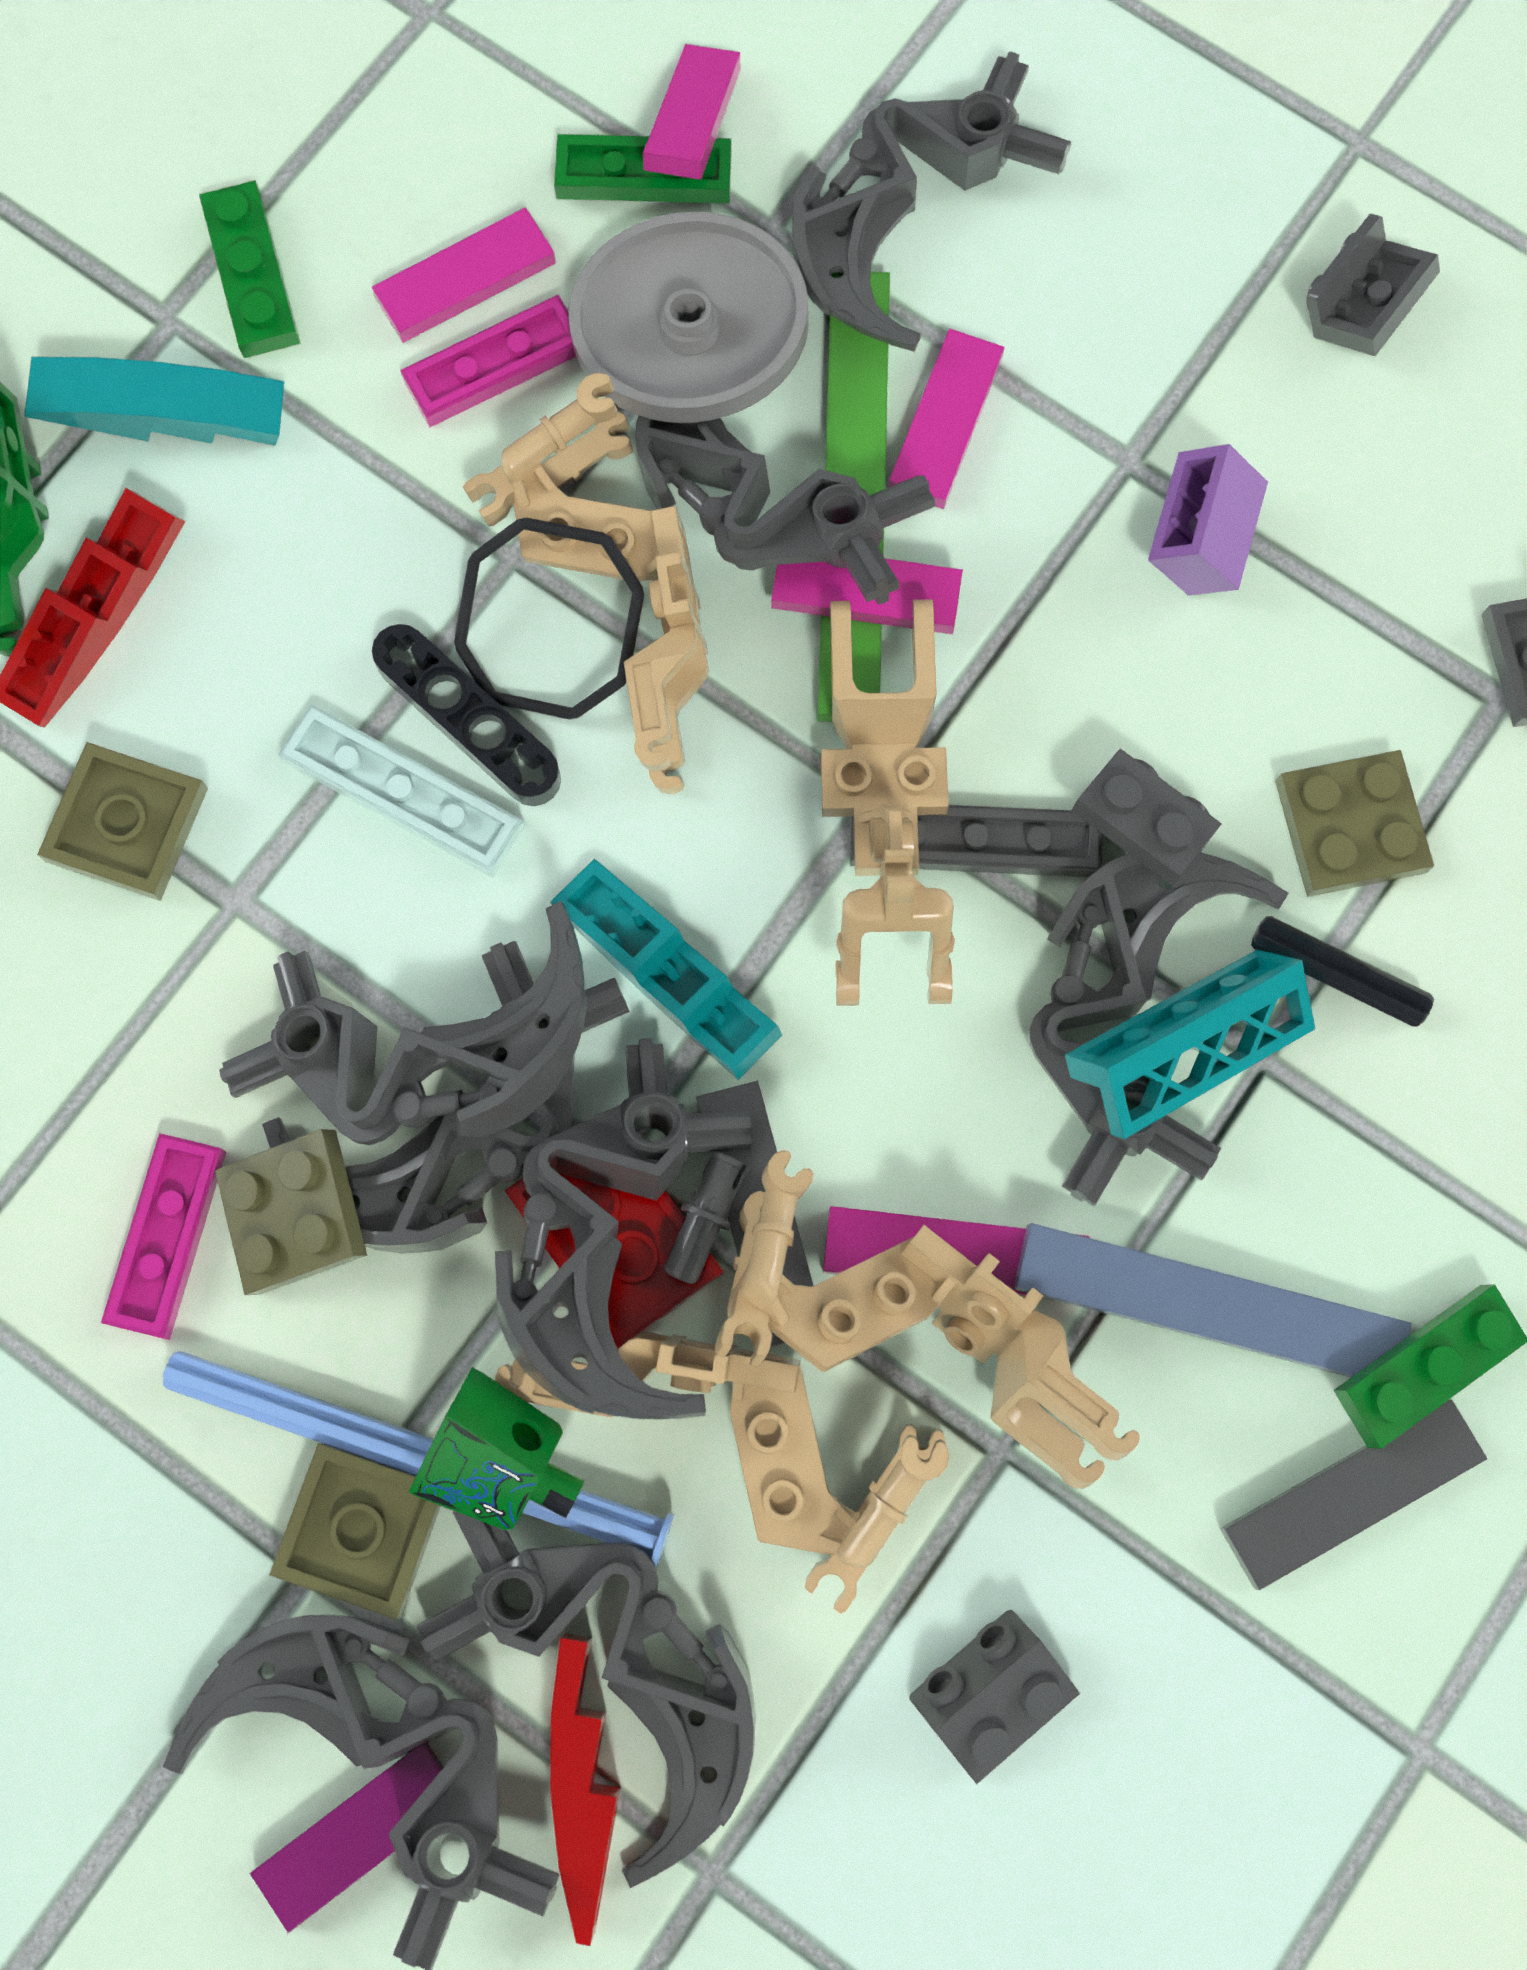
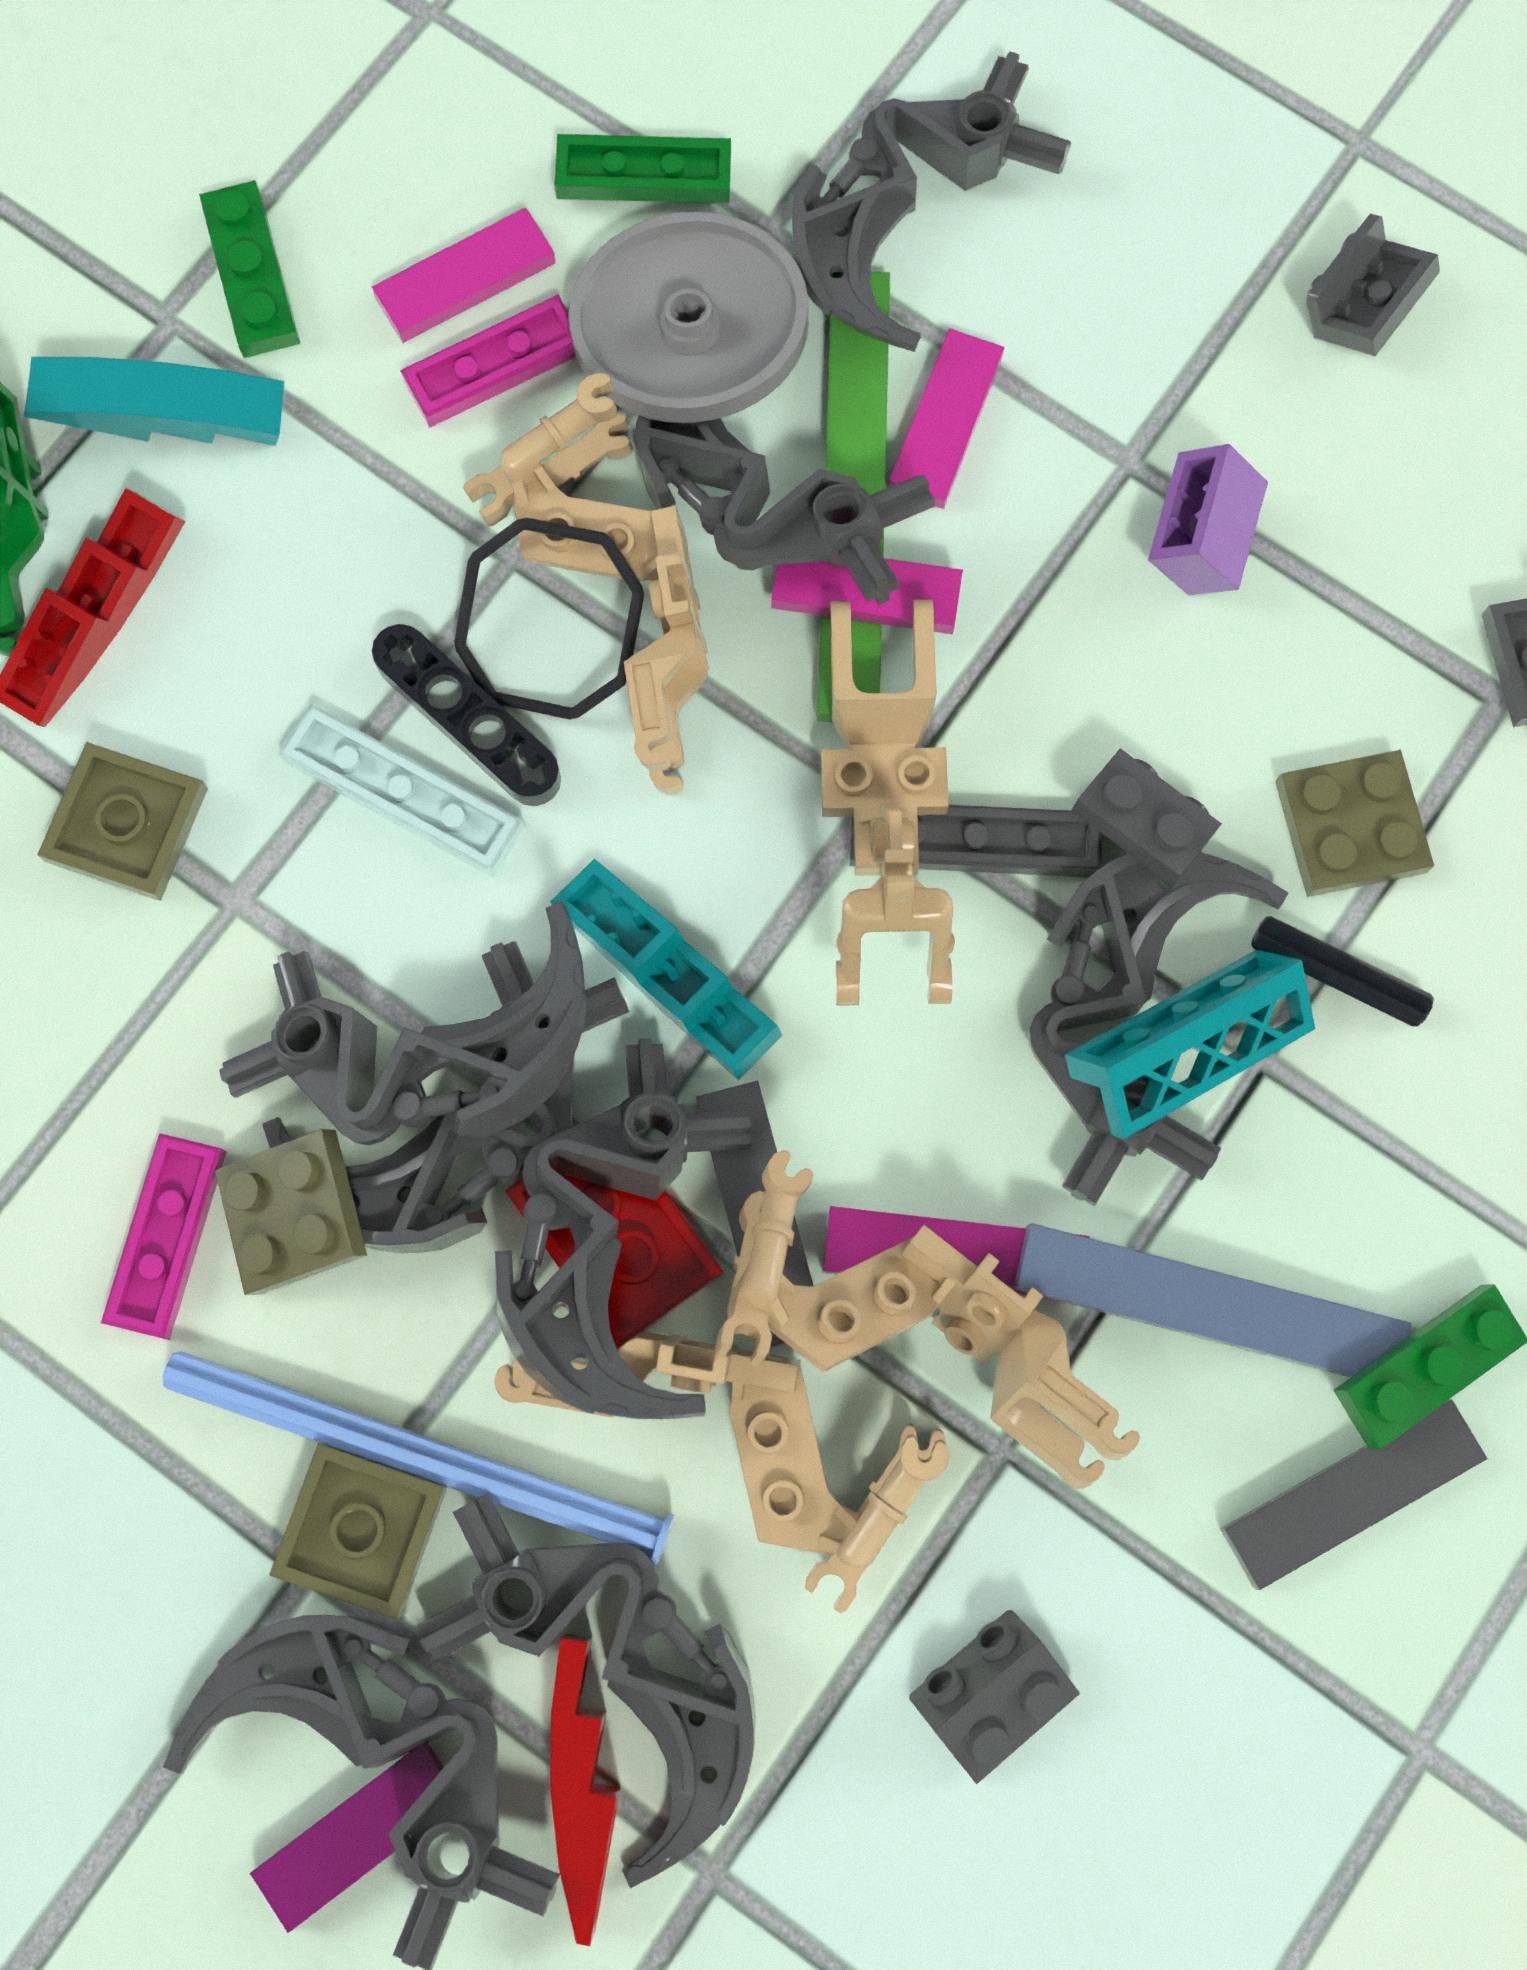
(494, 1457): green torso -> none
(692, 111): dark pink tile -> none
(705, 1216): dark grey axle -> none

